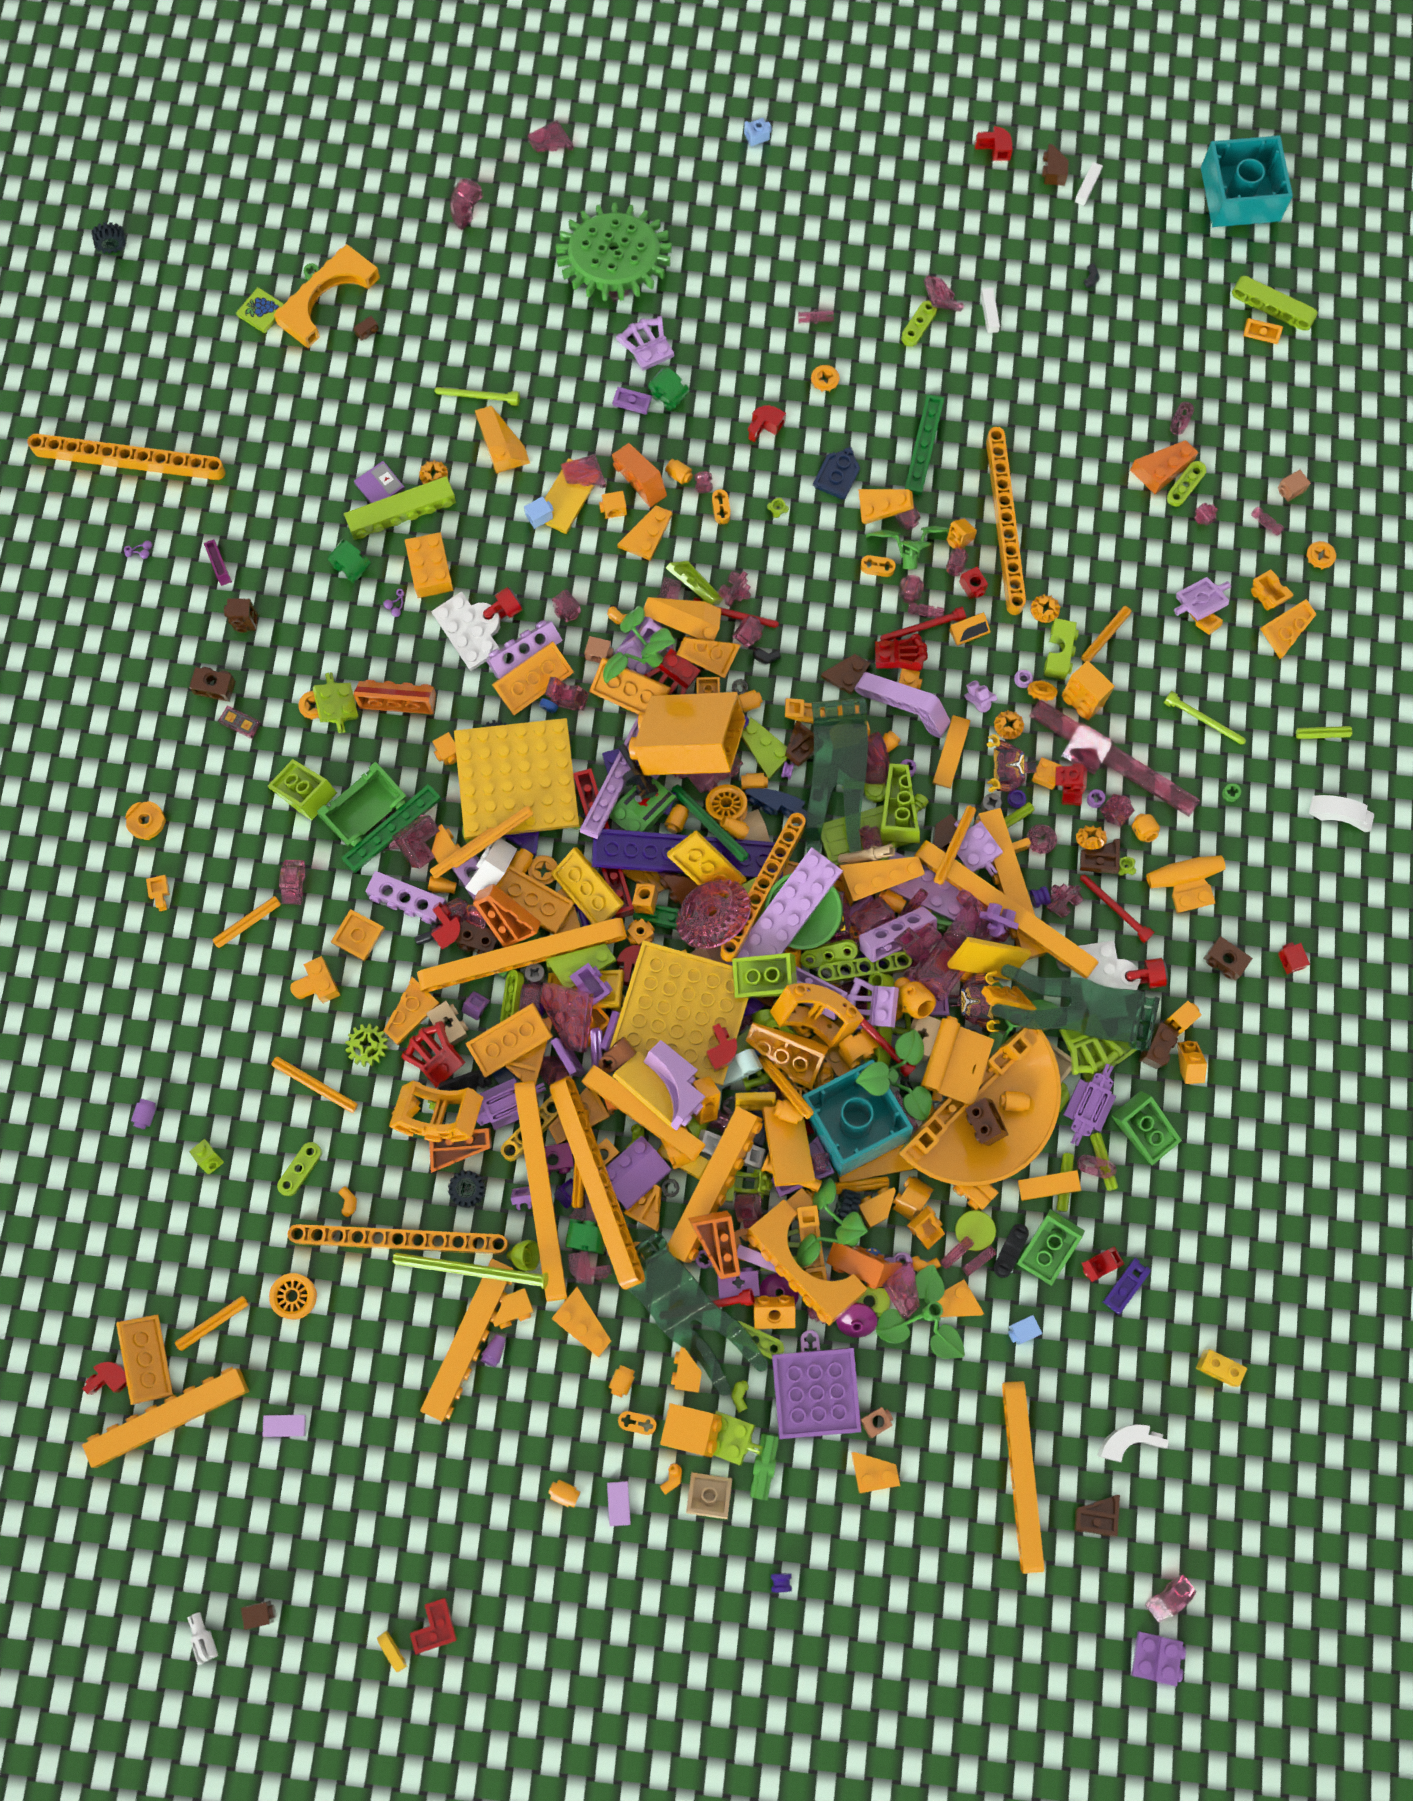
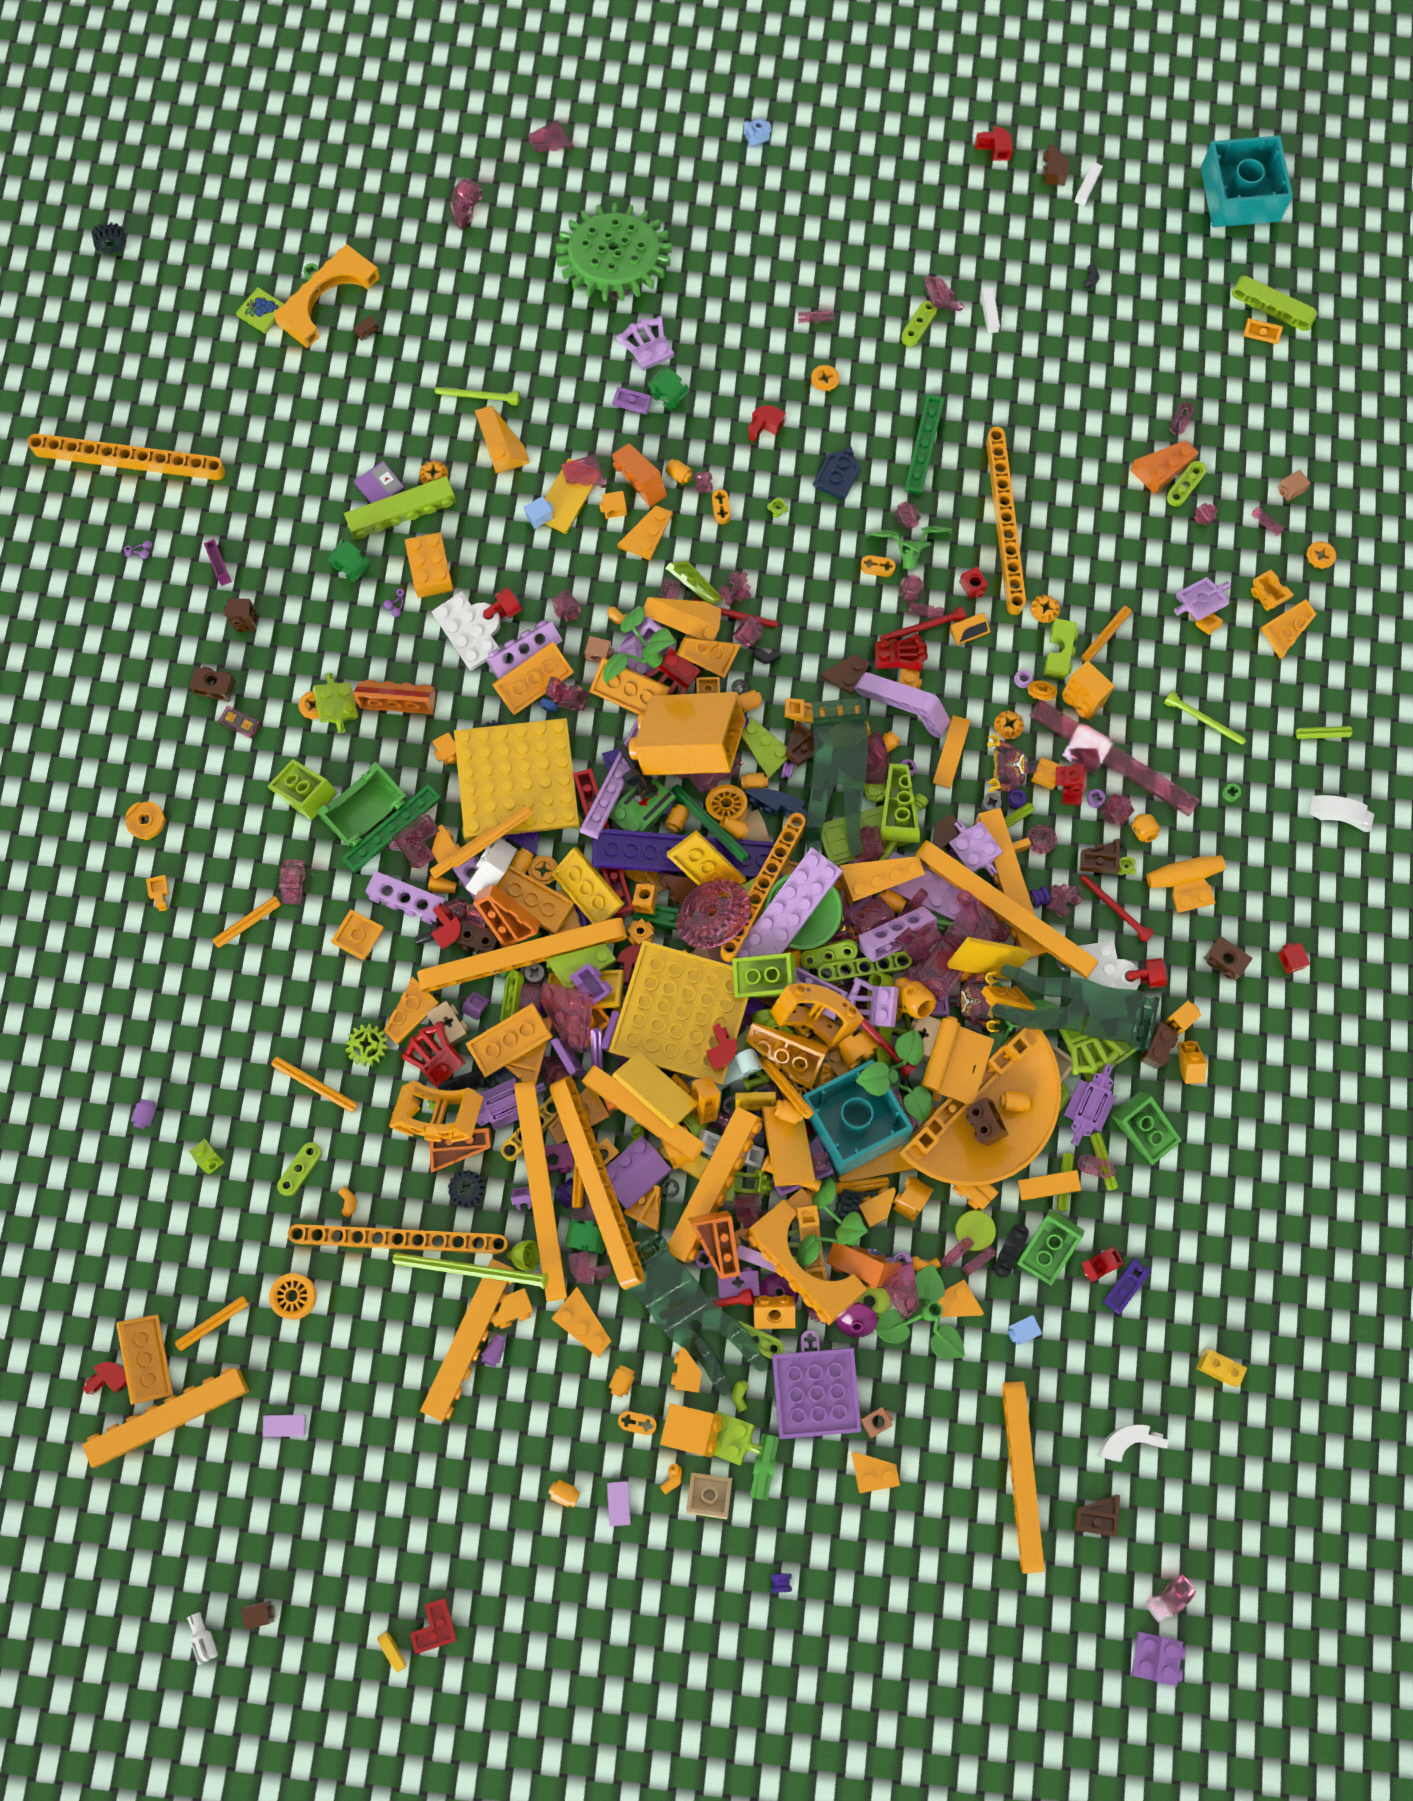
(317, 981): light orange brick -> none
(618, 1054): dark orange piece -> none
(678, 1078): lavender arch -> none
(873, 854): tan pin -> none
(883, 503): light orange wing -> none
(926, 1227): light orange cylinder -> none
(954, 845): light orange axle -> none
(957, 561): clear pink brick -> none
(960, 533): light orange slope -> none
(980, 696): lavender hips -> none
(999, 922): medium lavender hips -> none
(1093, 842): light orange gear -> none

